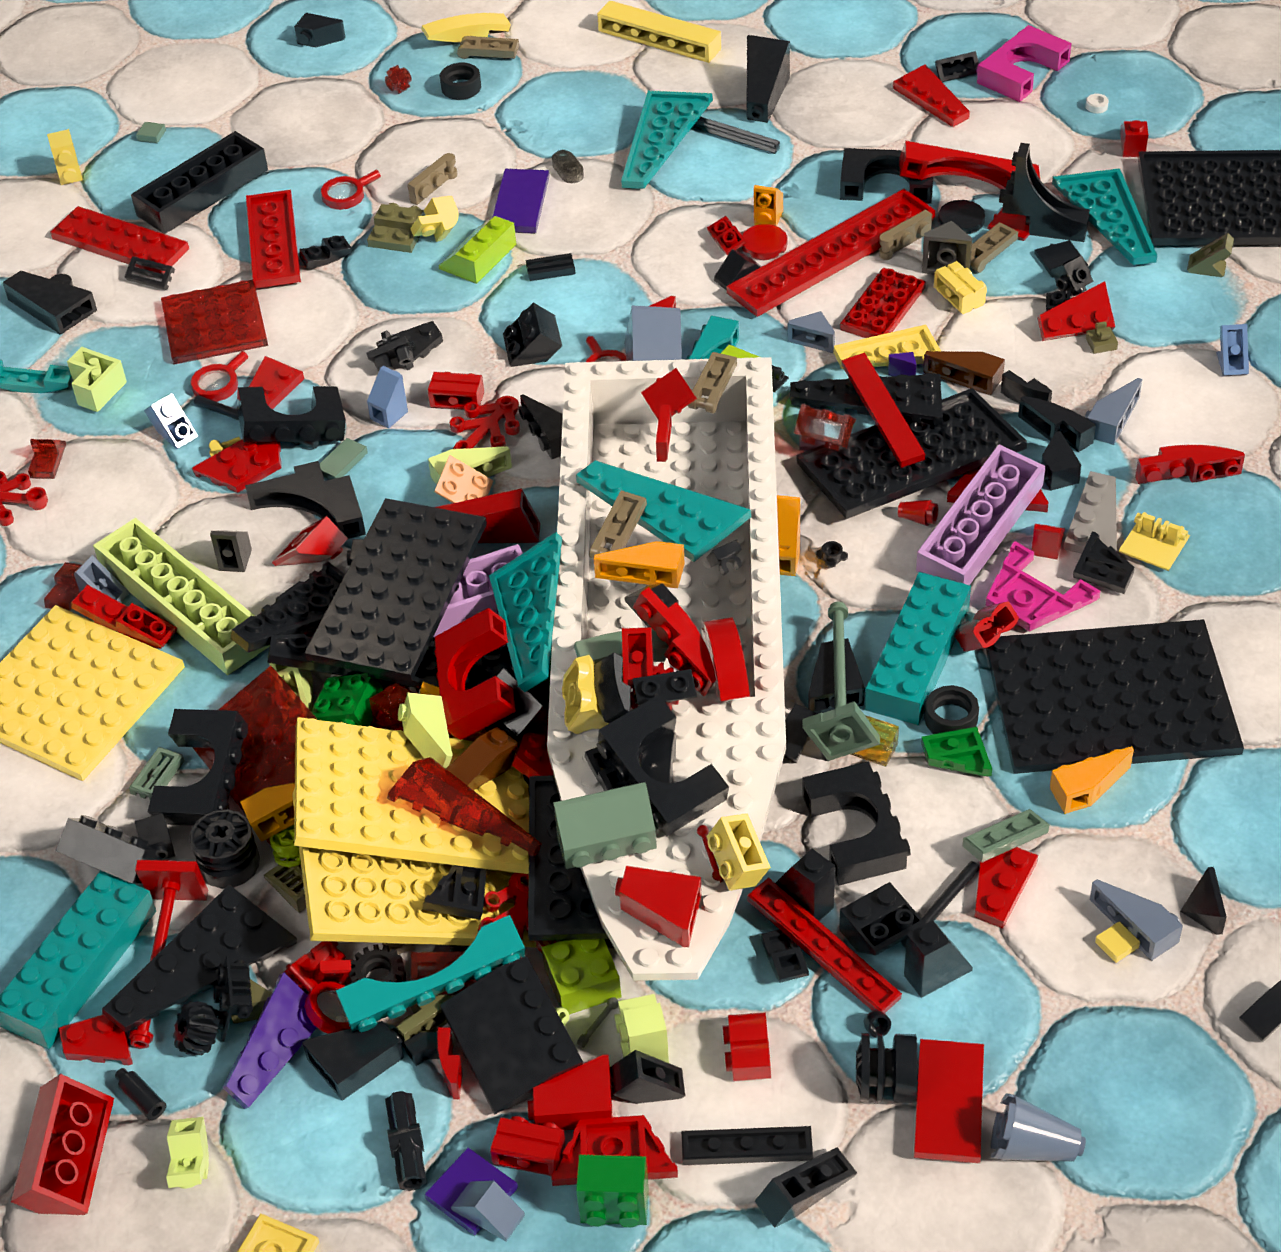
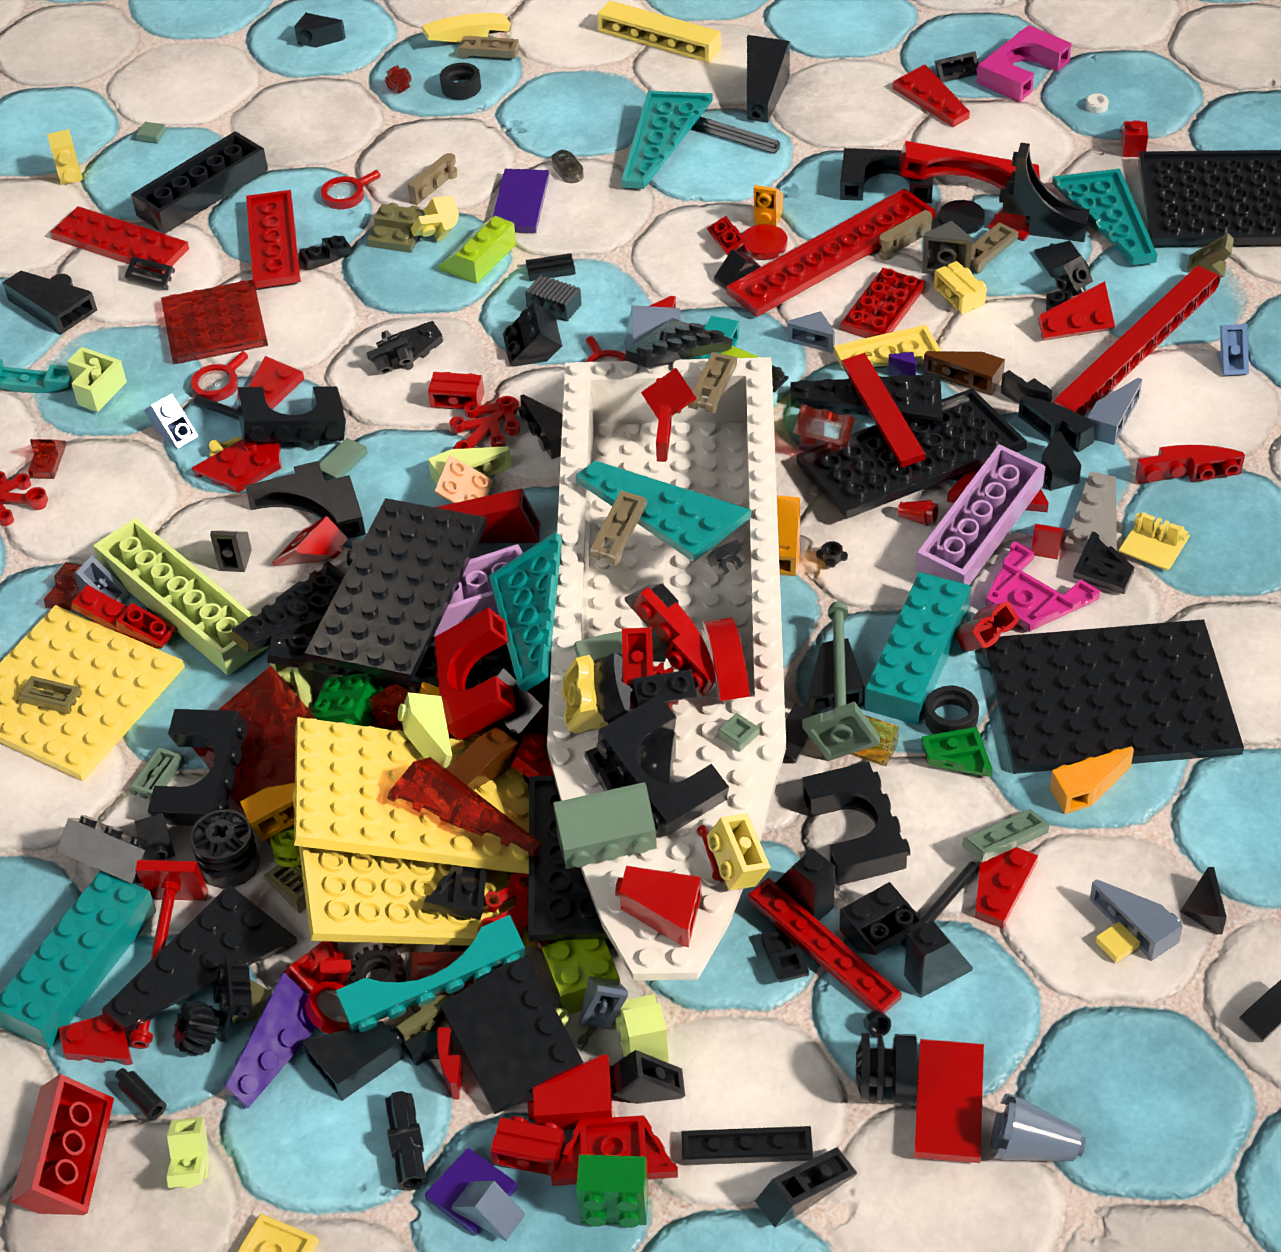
(47, 698): none -> olive tile
(387, 398): medium blue slope -> none
(554, 296): none -> black brick
(602, 1002): none -> sand blue slope
(643, 564): light orange slope -> none
(676, 341): none -> black wing
(738, 732): none -> sand green tile
(749, 1046): red brick -> none
(1101, 338): olive tile -> none
(1139, 341): none -> red beam

